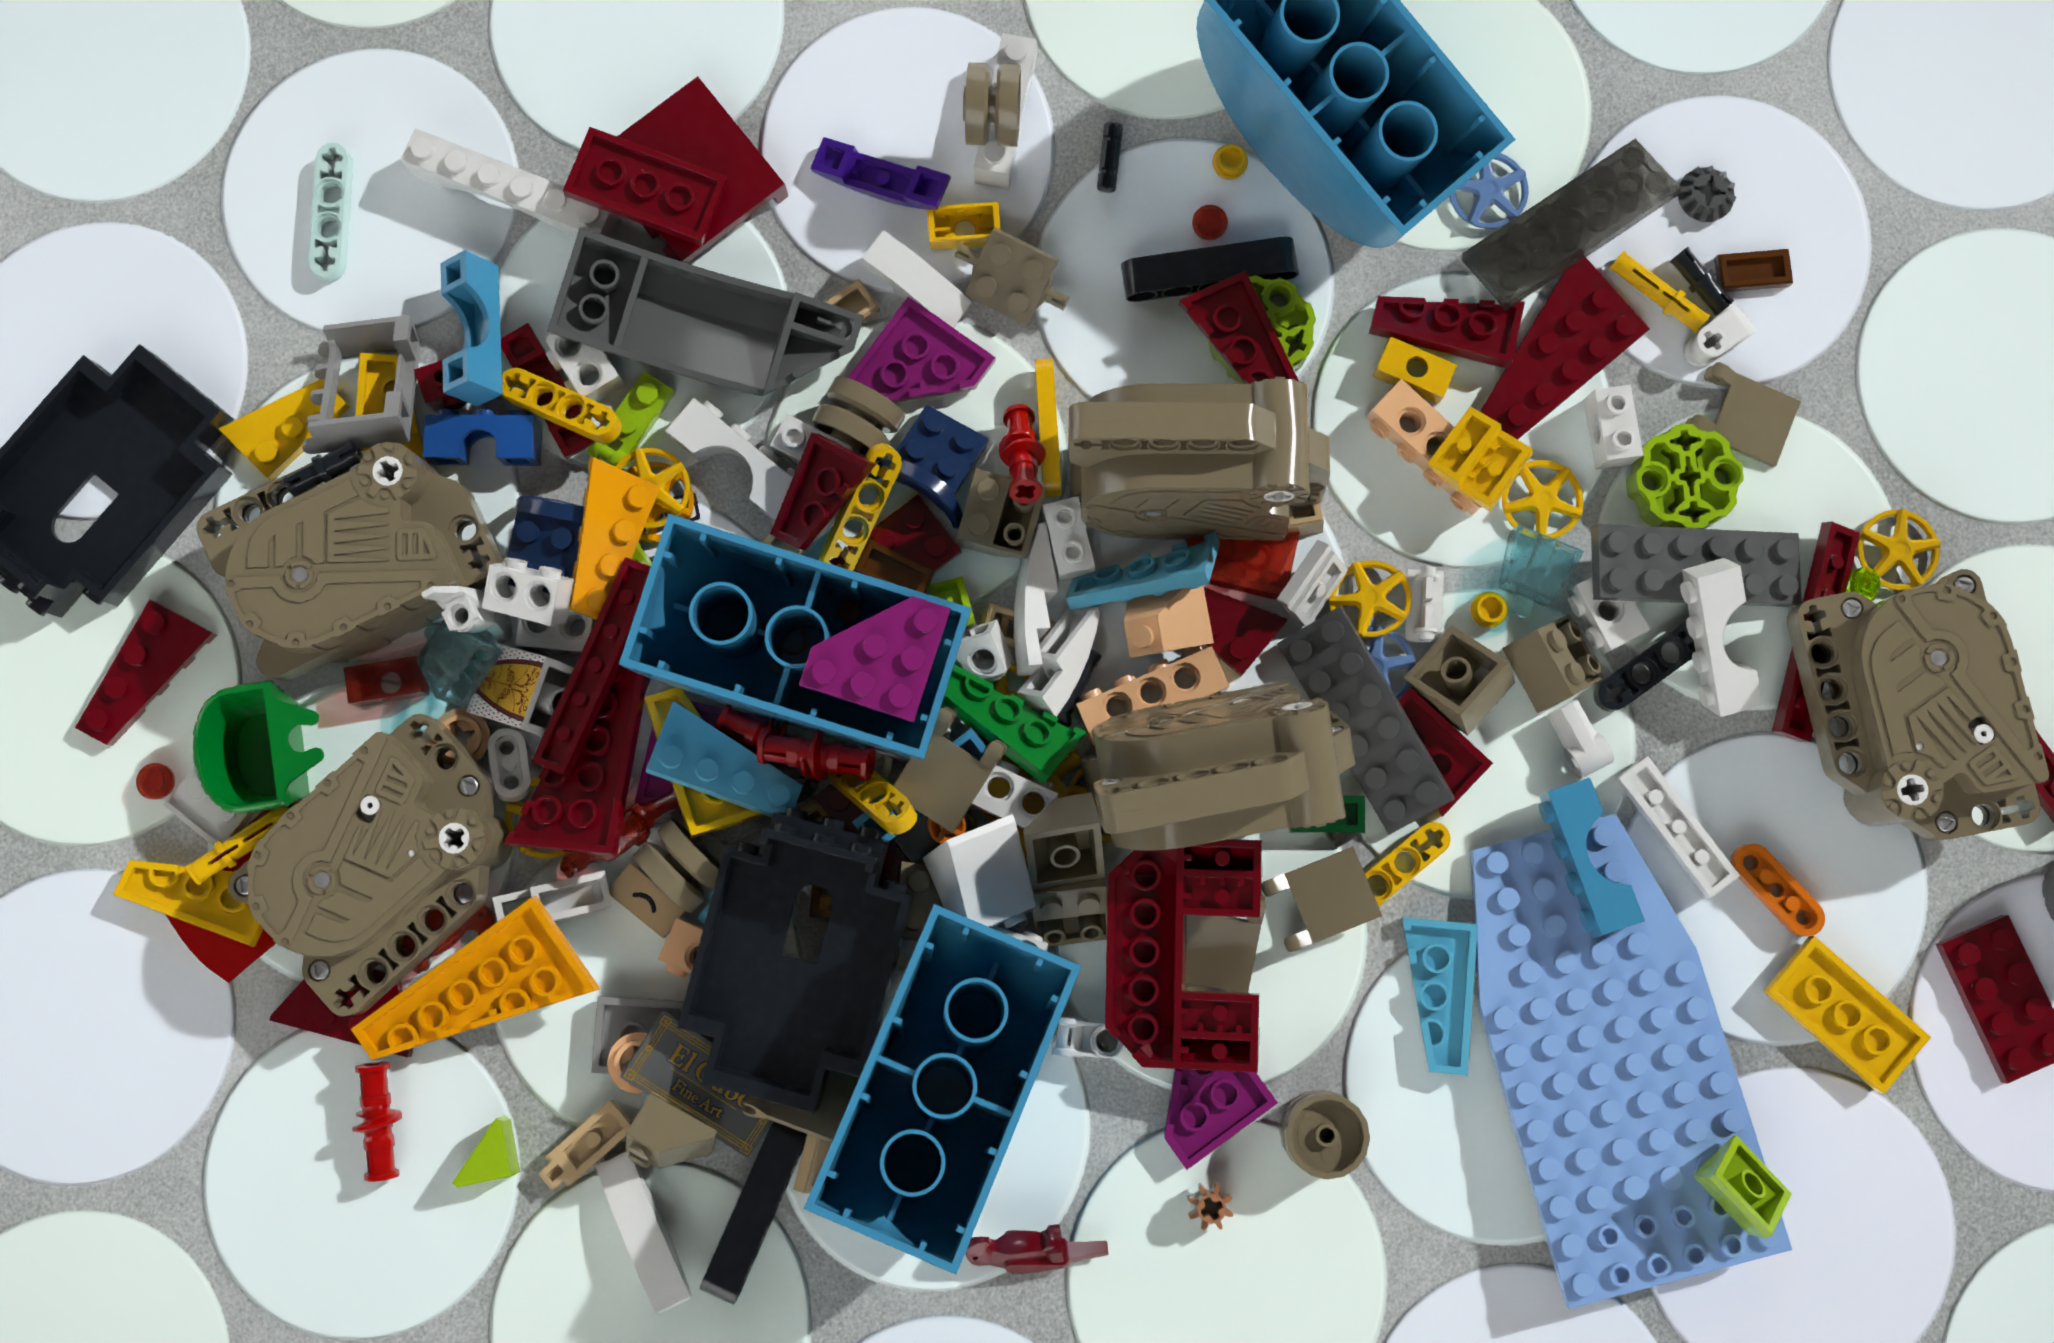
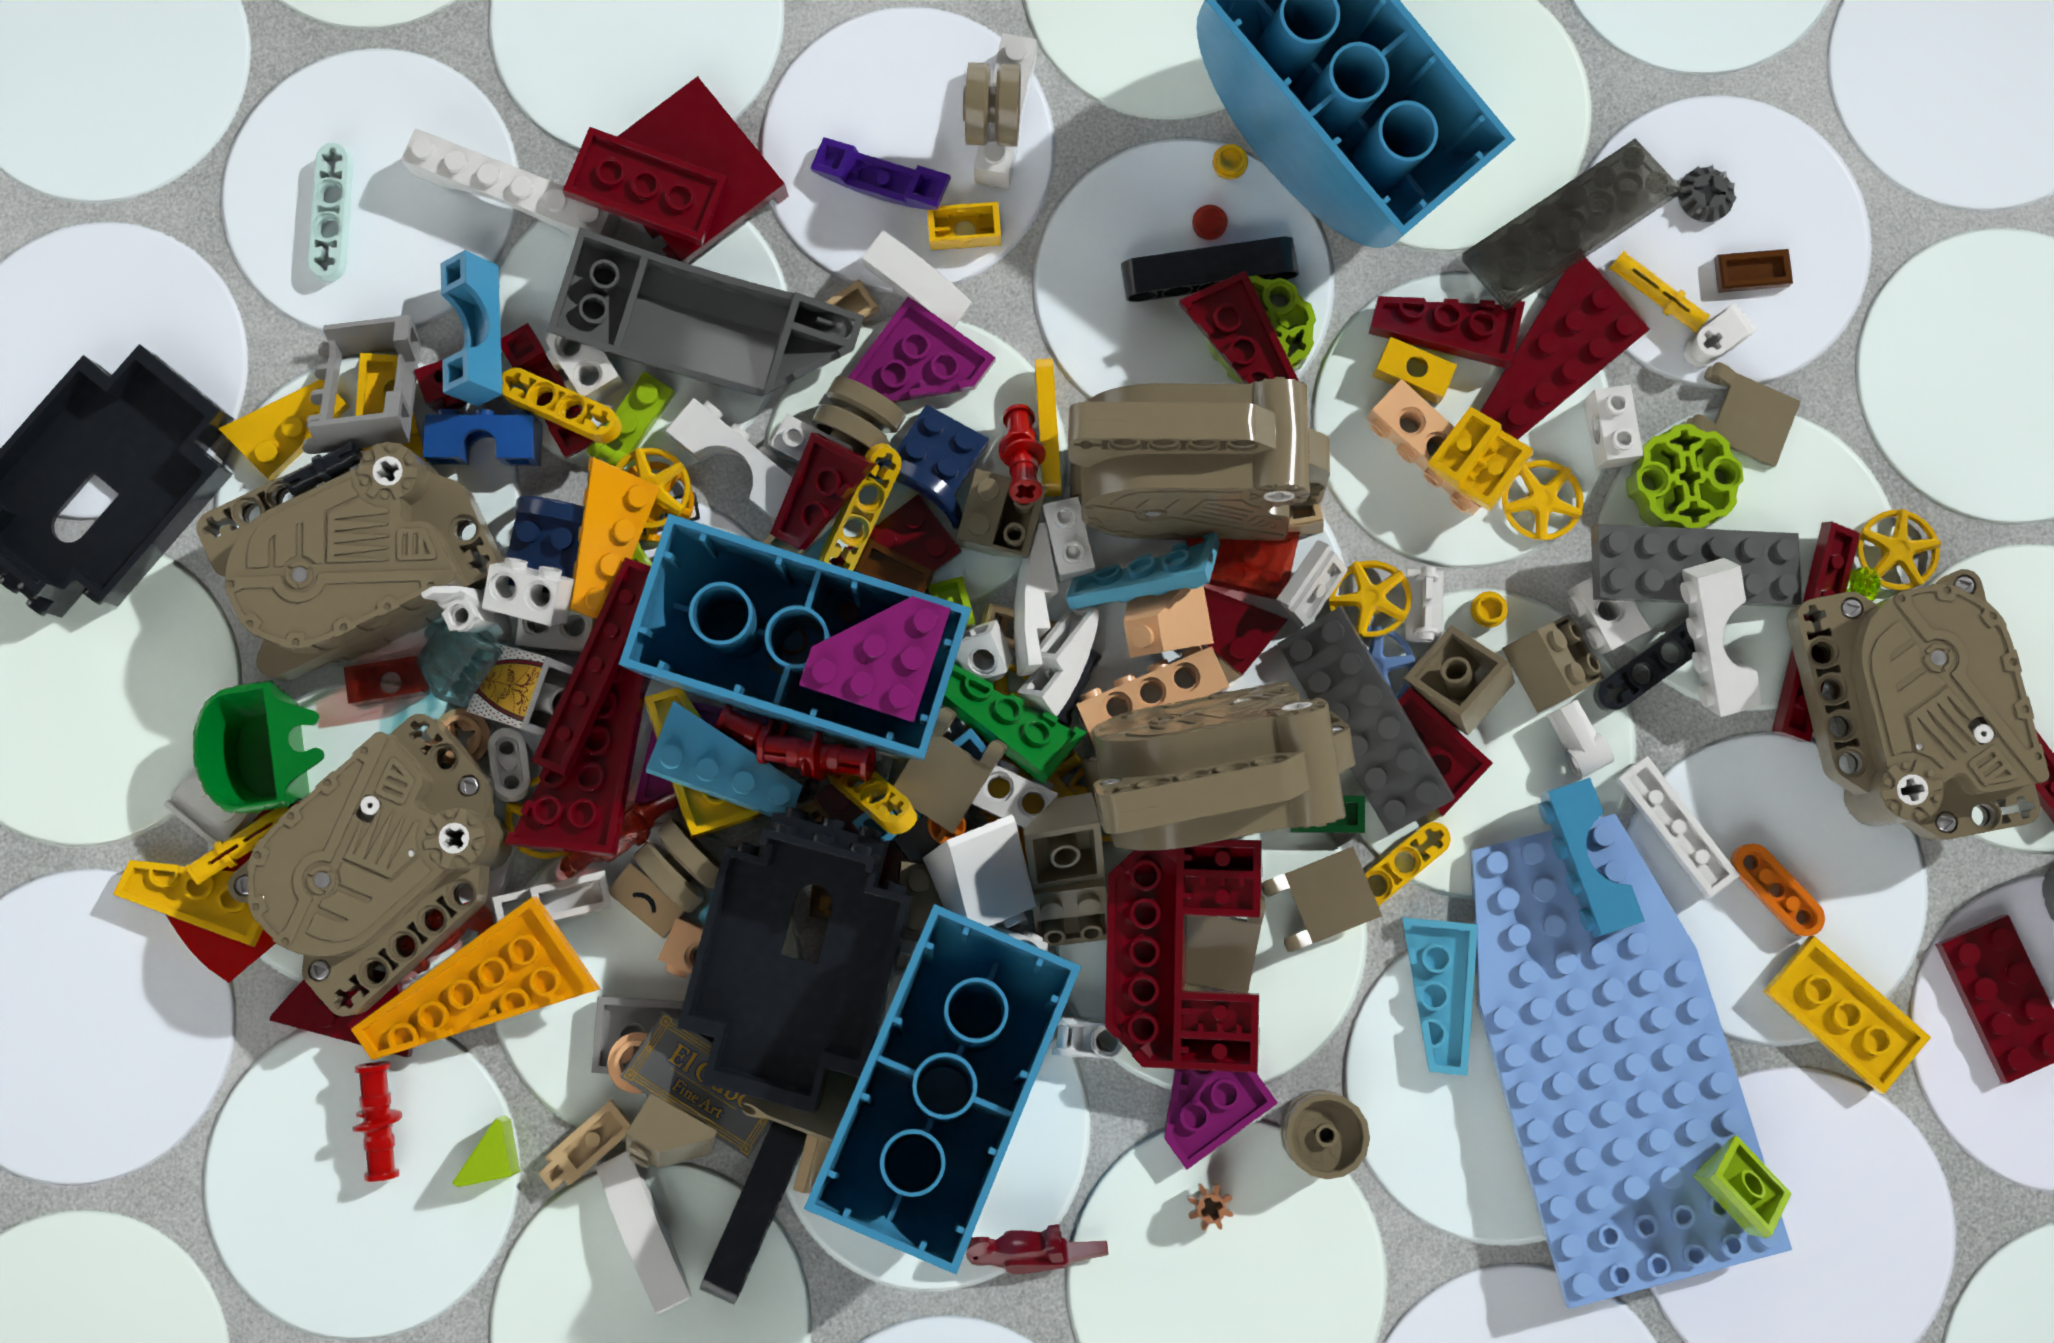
(146, 663): dark red wing -> none
(155, 781): clear red plate -> none
(1011, 276): dark tan plate -> none
(1109, 157): black axle -> none
(1490, 191): medium blue wheel -> none
(1535, 569): clear light blue torso -> none
(1701, 281): black pin -> none

